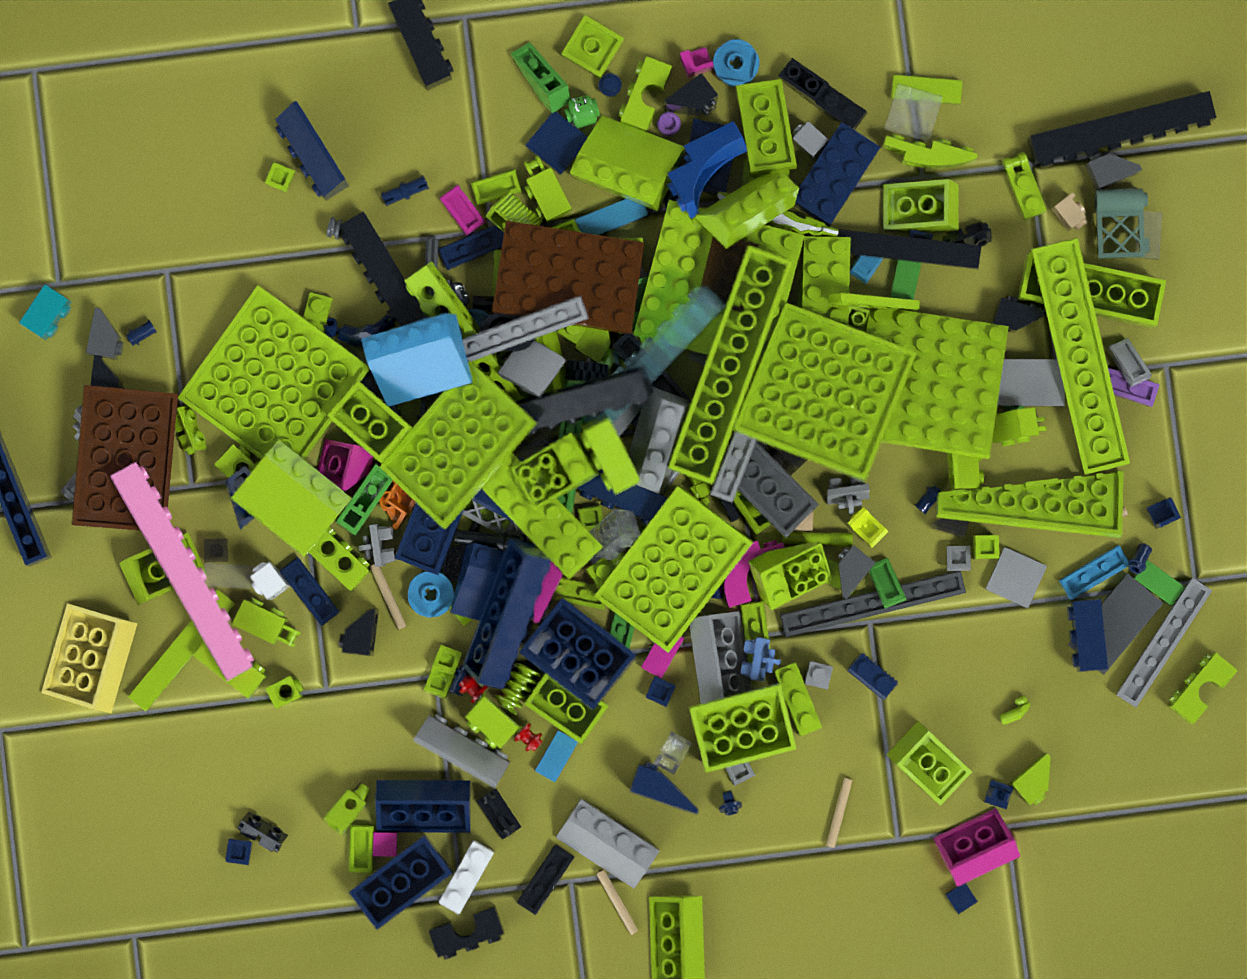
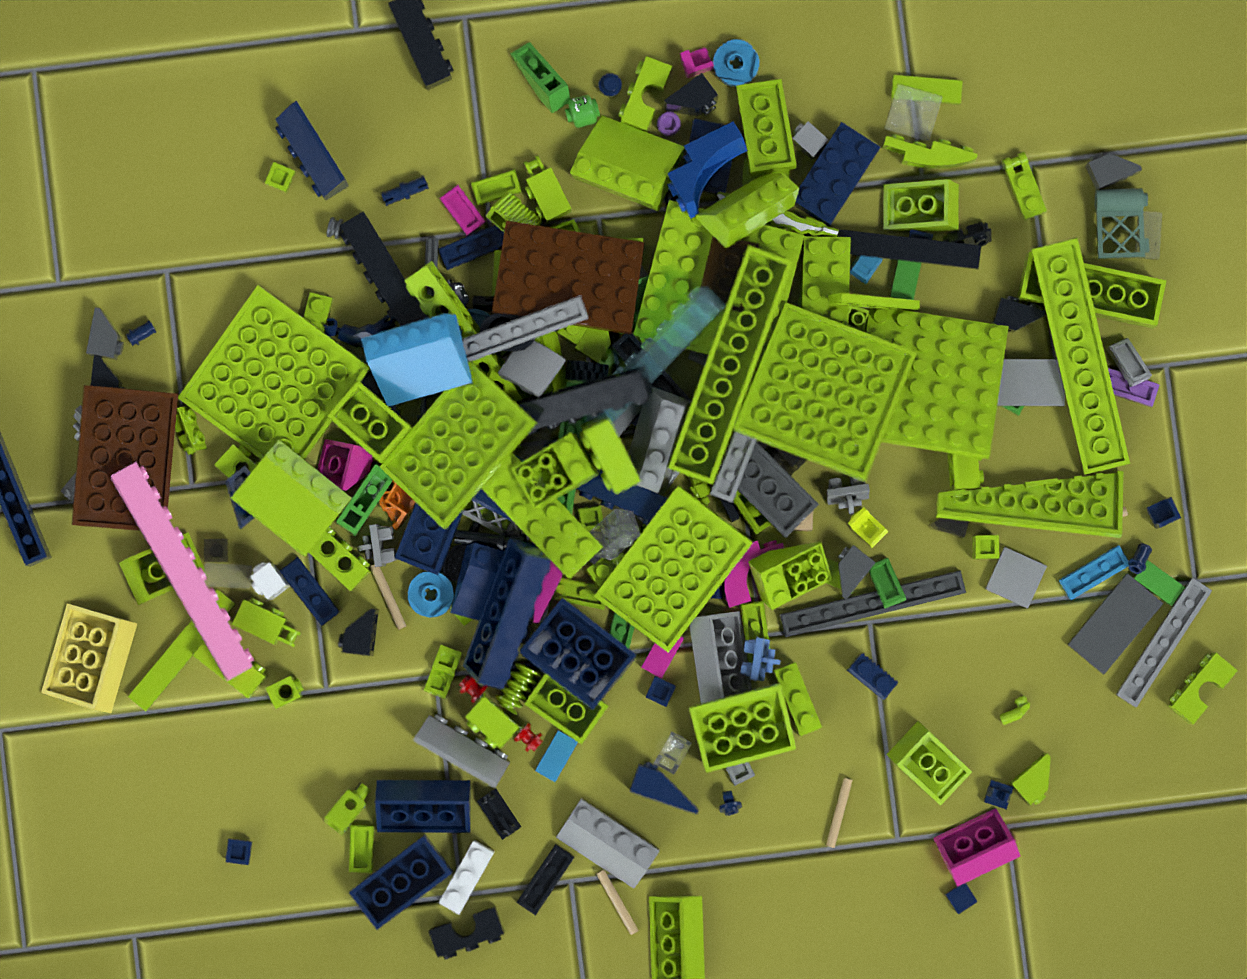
(46, 313): teal brick -> none
(254, 825): black hinge -> none
(385, 844): dark pink tile -> none
(461, 674): dark blue pin -> none
(557, 142): dark blue tile -> none
(592, 46): lime plate -> none
(611, 217): dark azure tile -> none
(818, 675): light grey brick -> none
(821, 94): black slope -> none
(831, 539): lime piece -> none
(928, 499): dark blue pin -> none
(958, 558): light grey plate -> none
(1017, 426): lime brick -> none
(1070, 213): tan brick -> none
(1087, 635): dark blue brick -> none
(1122, 128): black brick -> none

